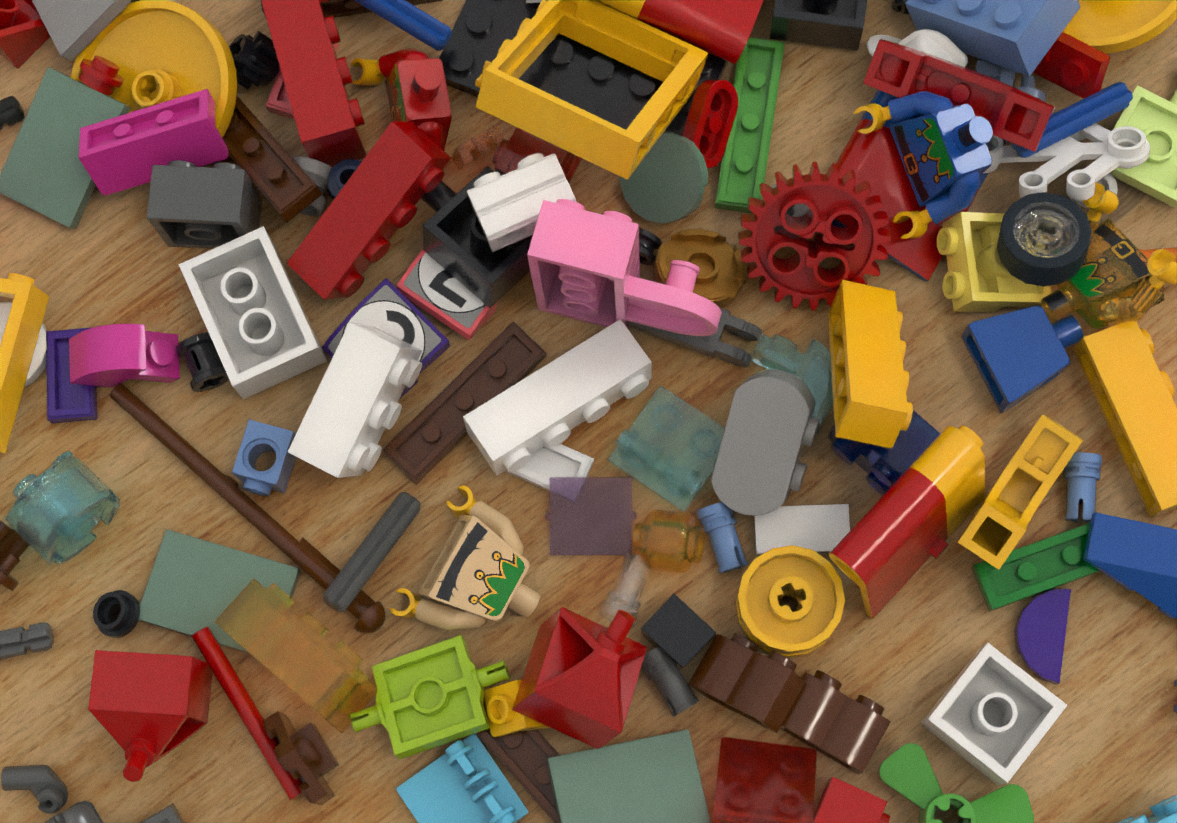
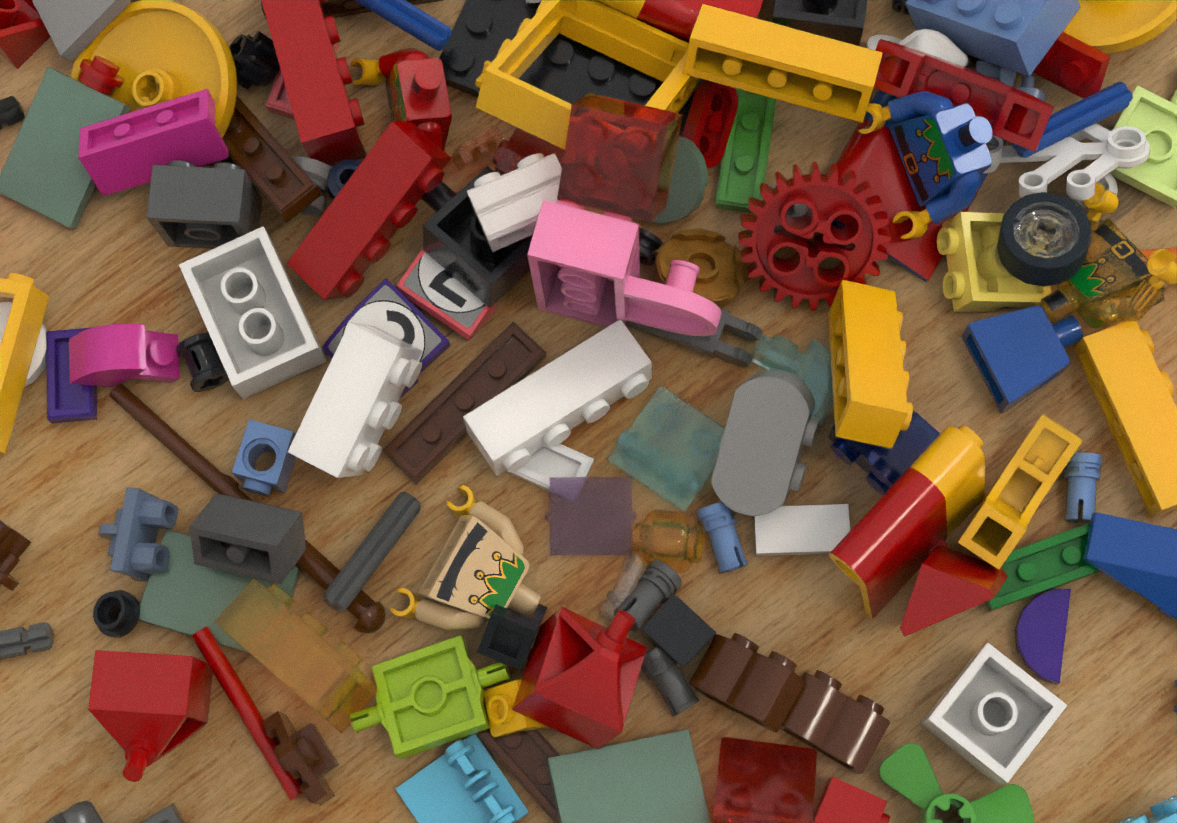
(42, 783): dark grey arm -> none
(61, 508): clear light blue brick -> none
(136, 532): none -> sand blue hips
(248, 538): none -> dark grey brick
(510, 635): none -> black panel
(619, 156): none -> clear red brick
(652, 589): none -> dark grey pin
(782, 63): none -> yellow brick
(806, 579): yellow wheel -> none
(947, 586): none -> red slope

